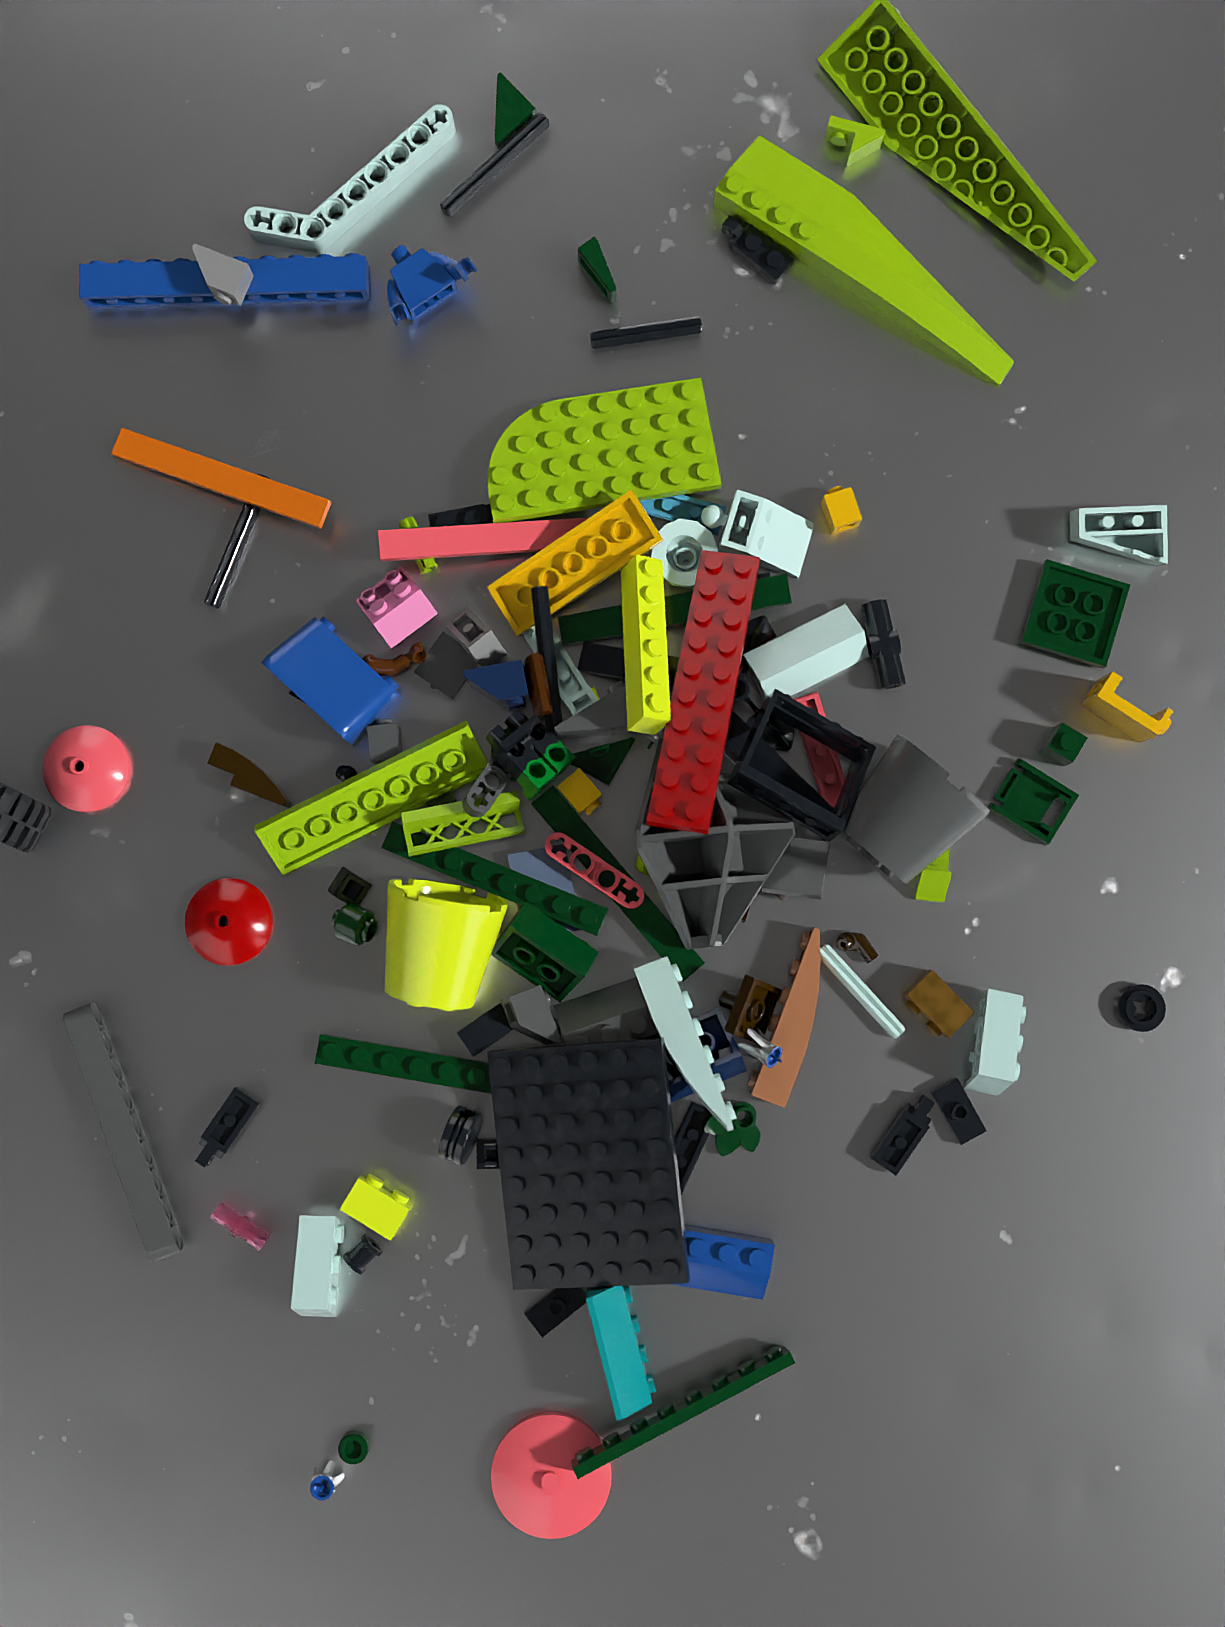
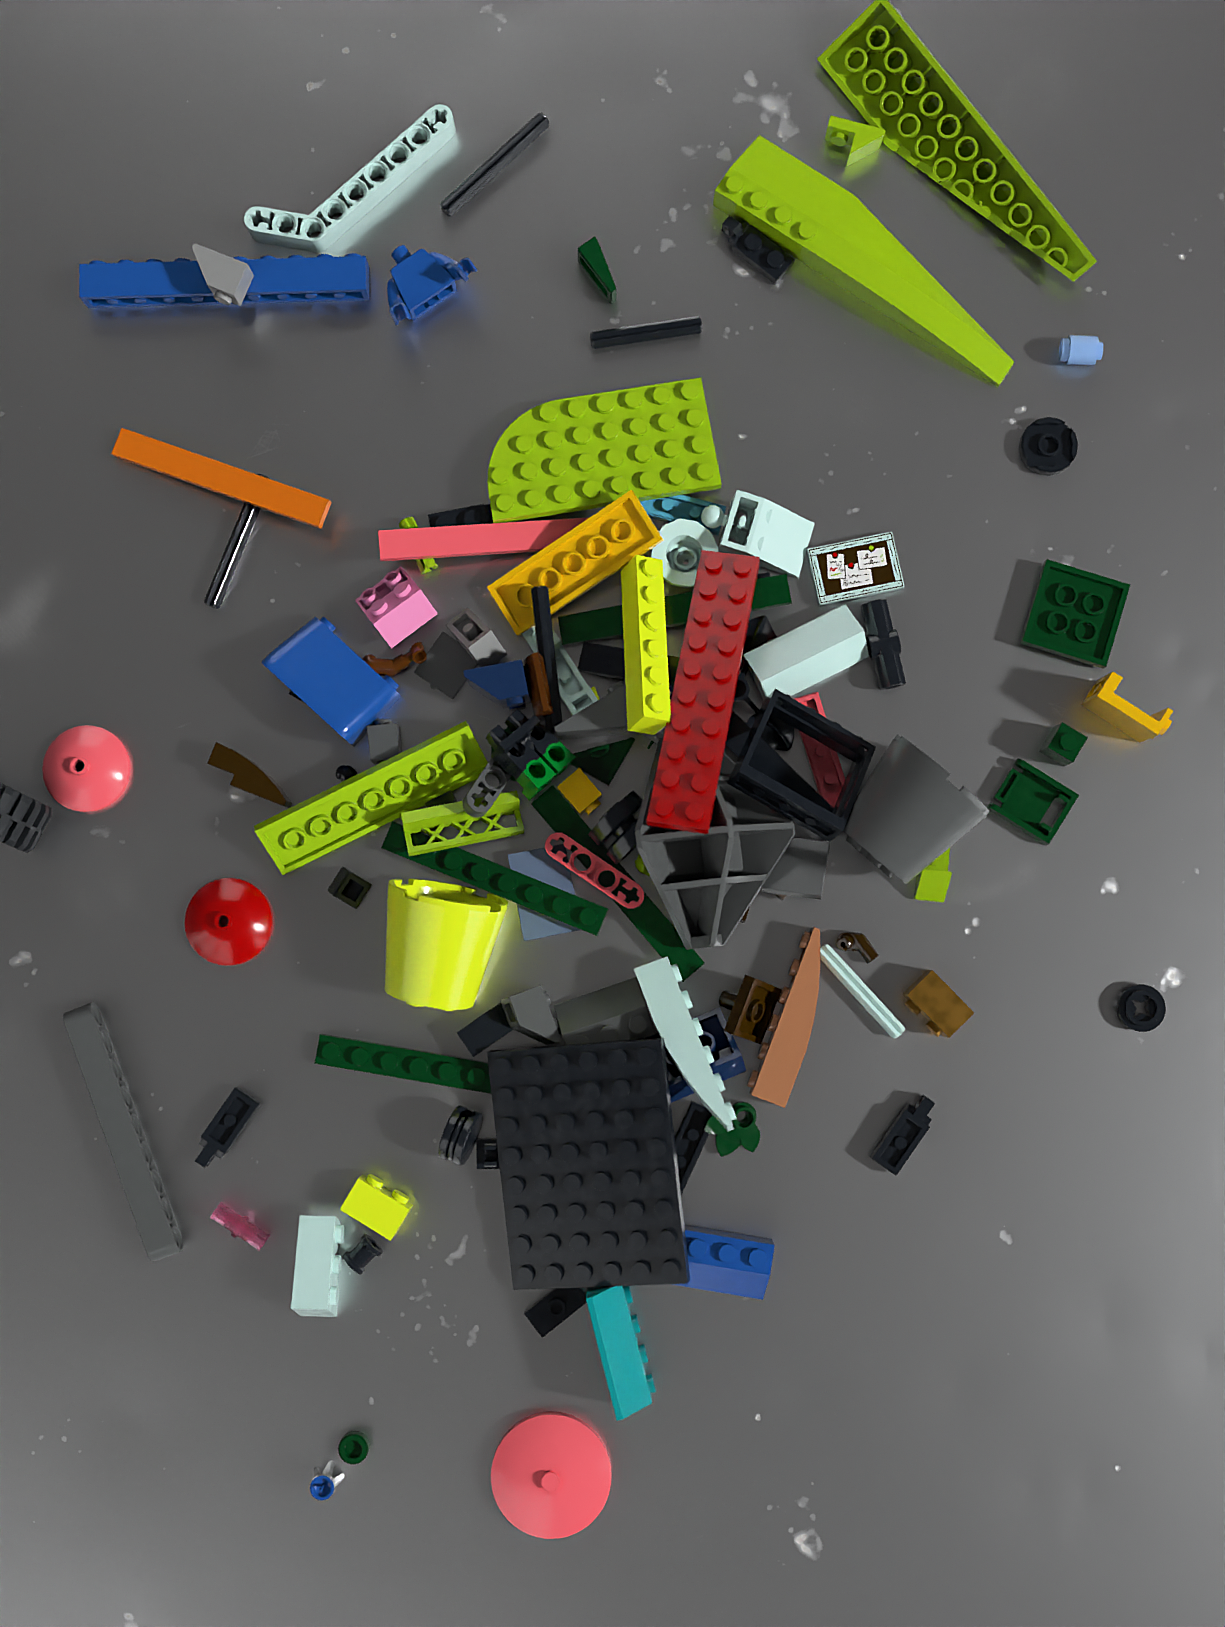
(354, 924): dark green head -> none
(511, 110): dark green tile -> none
(544, 952): dark green slope -> none
(621, 824): none -> black wheel
(671, 1416): dark green plate -> none
(762, 1050): flat silver piece -> none
(840, 509): yellow brick -> none
(855, 569): none -> tile
(958, 1111): black plate -> none
(996, 1042): light aqua wedge -> none
(1048, 446): none -> black tile
(1080, 350): none -> light blue brick
(1124, 531): light aqua wedge -> none

